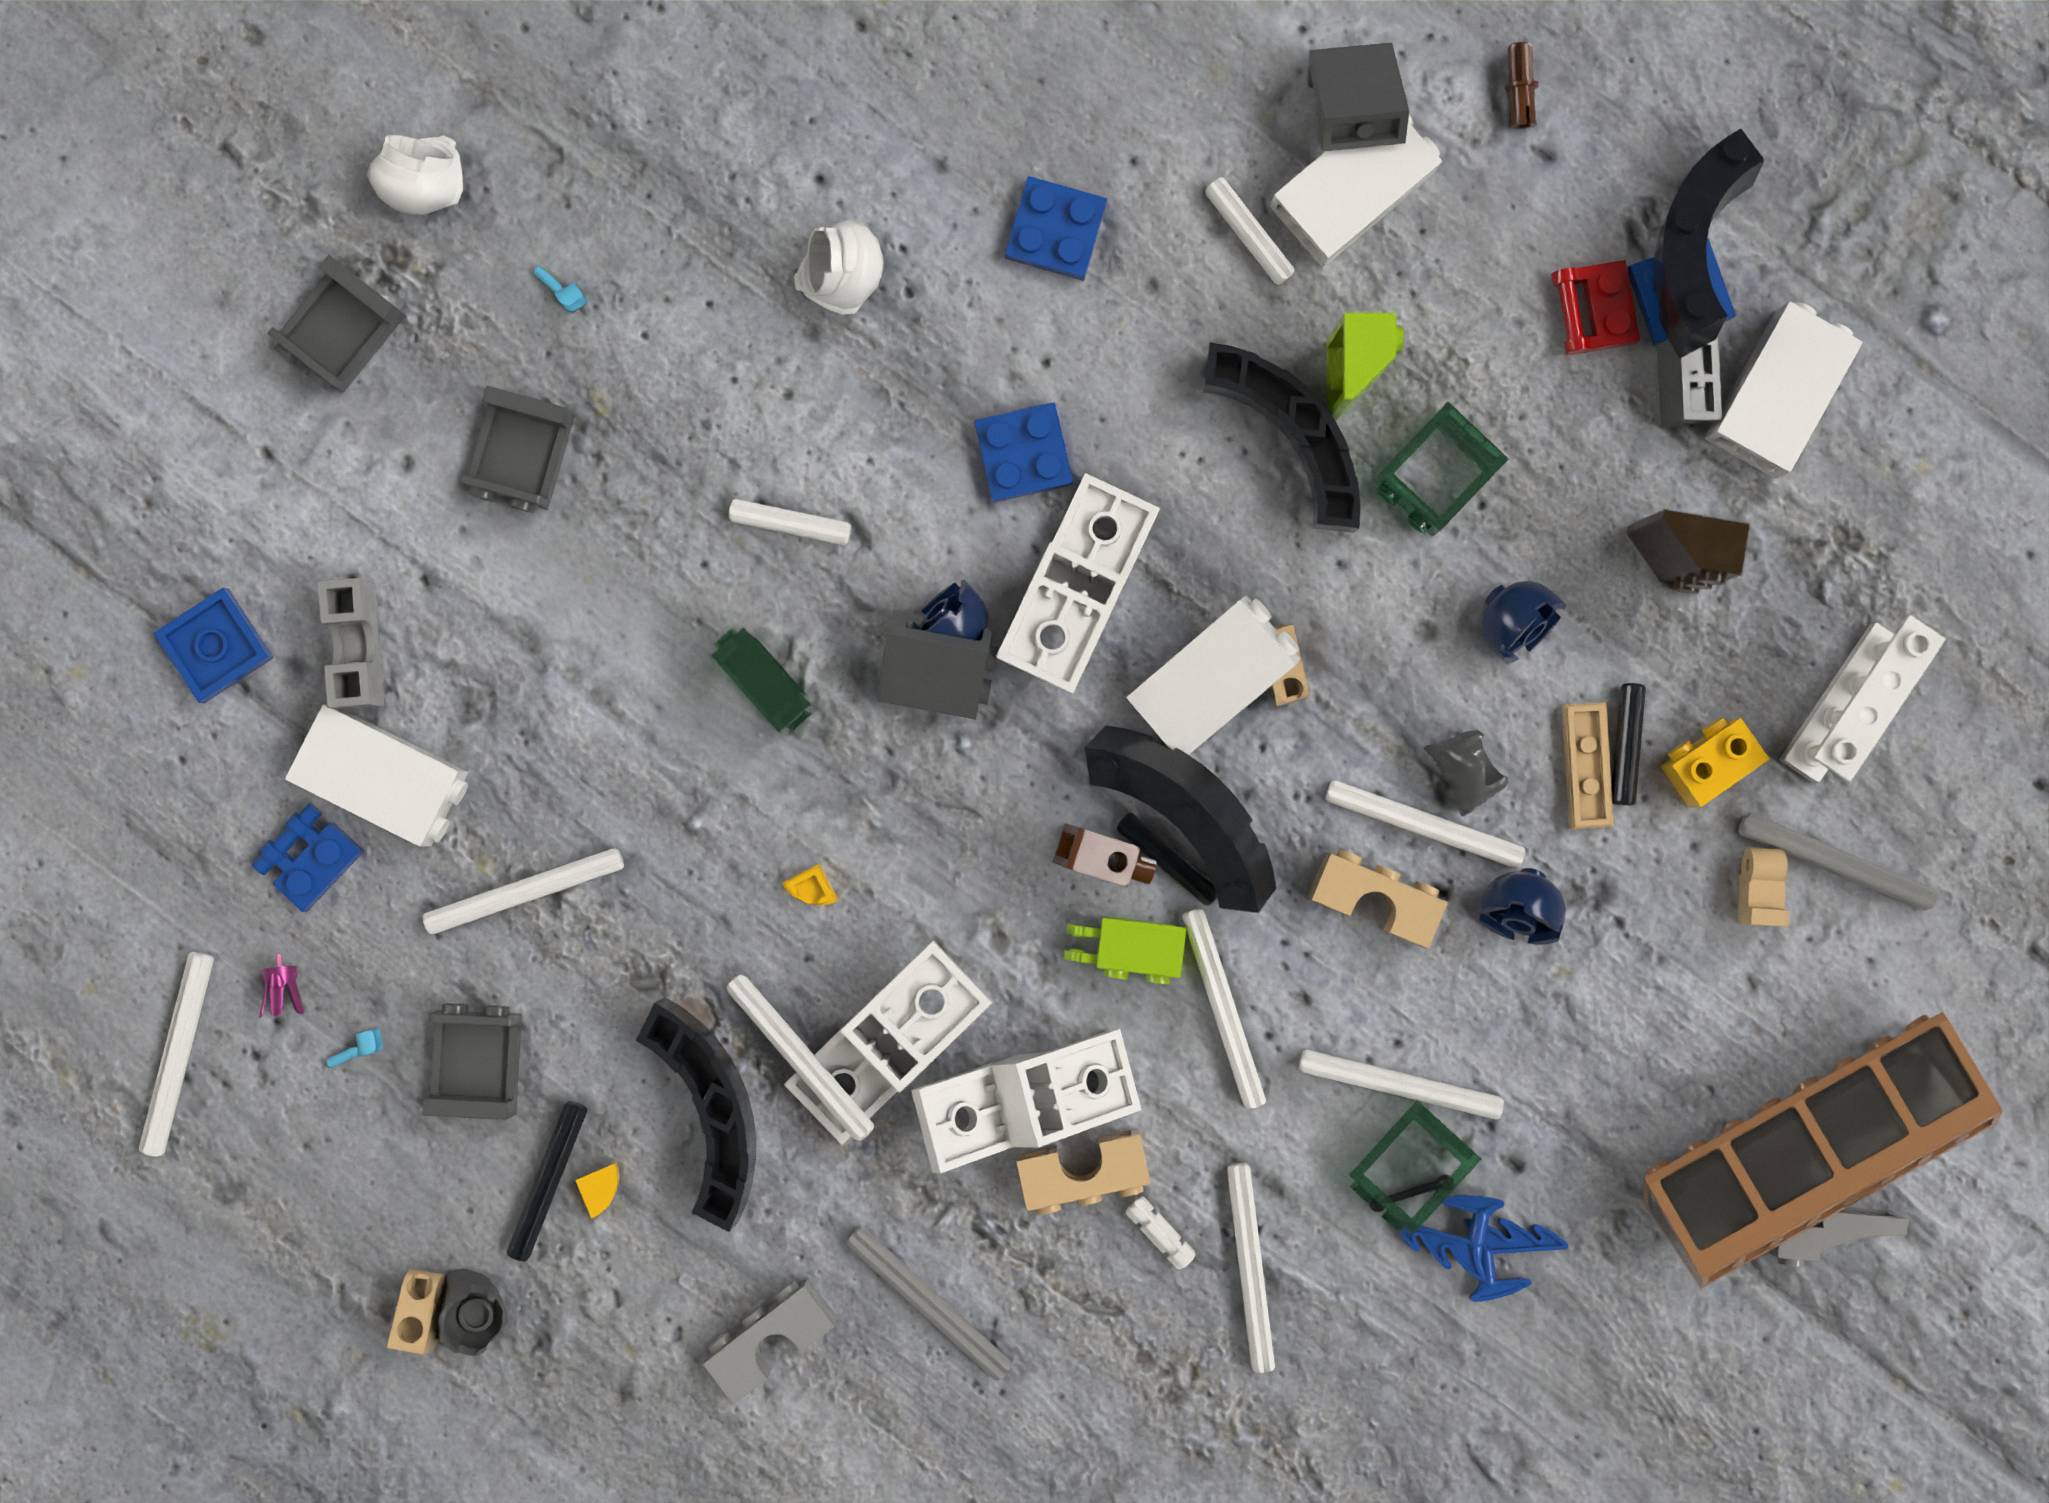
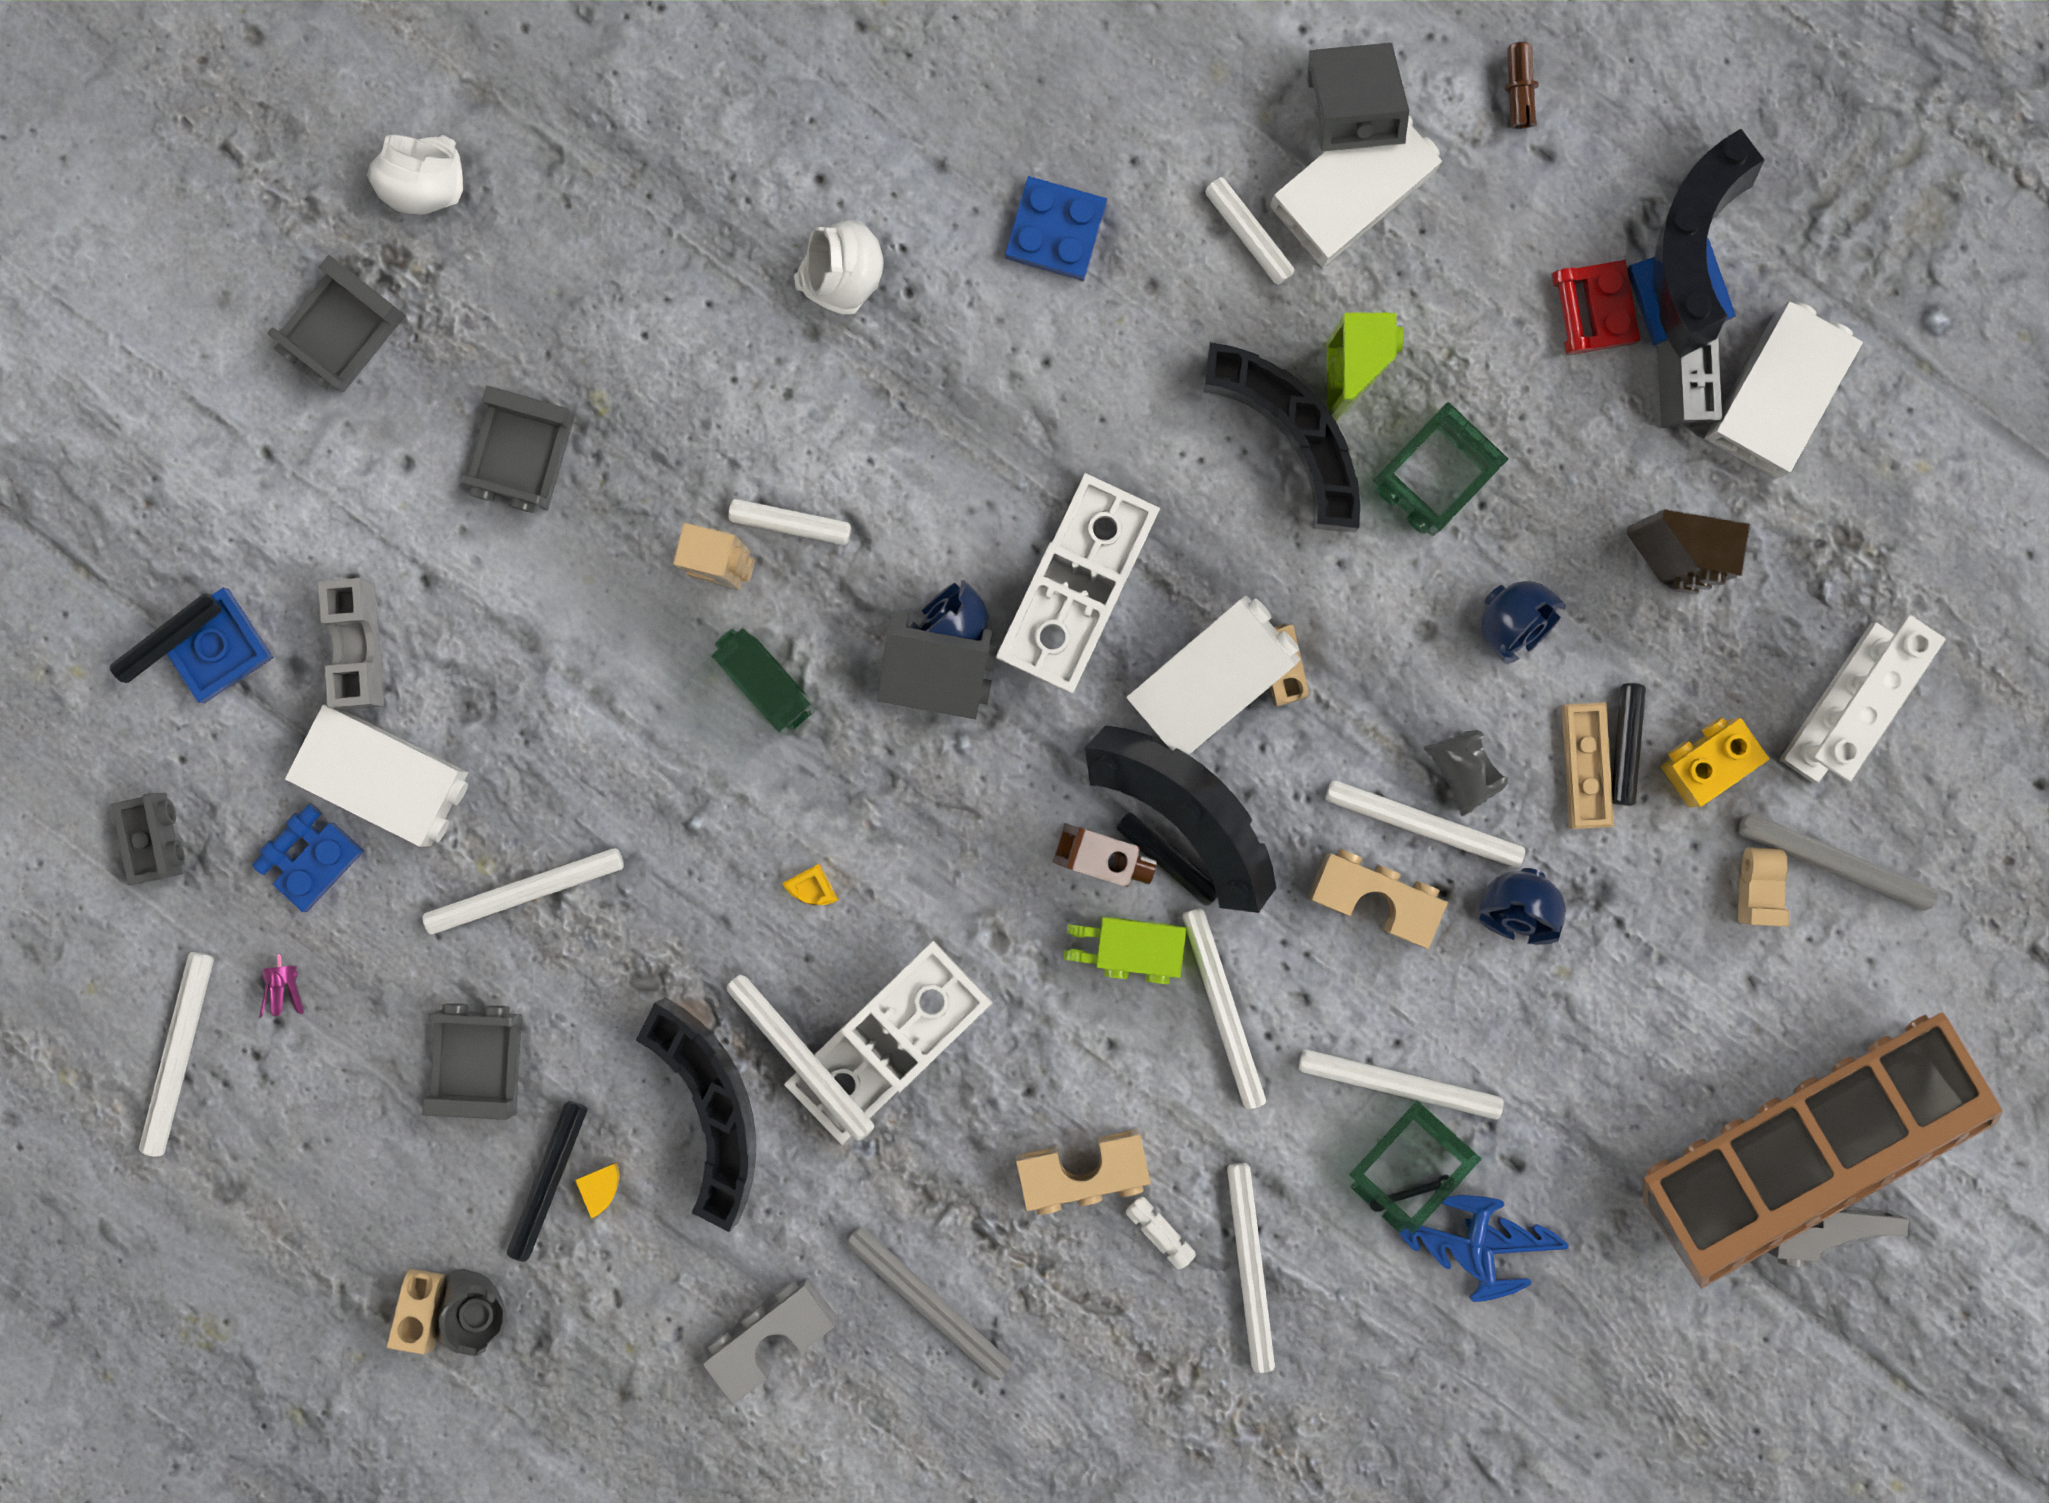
(148, 838): none -> dark grey bracket
(165, 638): none -> black axle
(367, 1043): medium azure hand -> none
(569, 297): medium azure hand -> none
(713, 557): none -> tan arch
(1023, 452): blue plate -> none
(1026, 1100): white bracket -> none

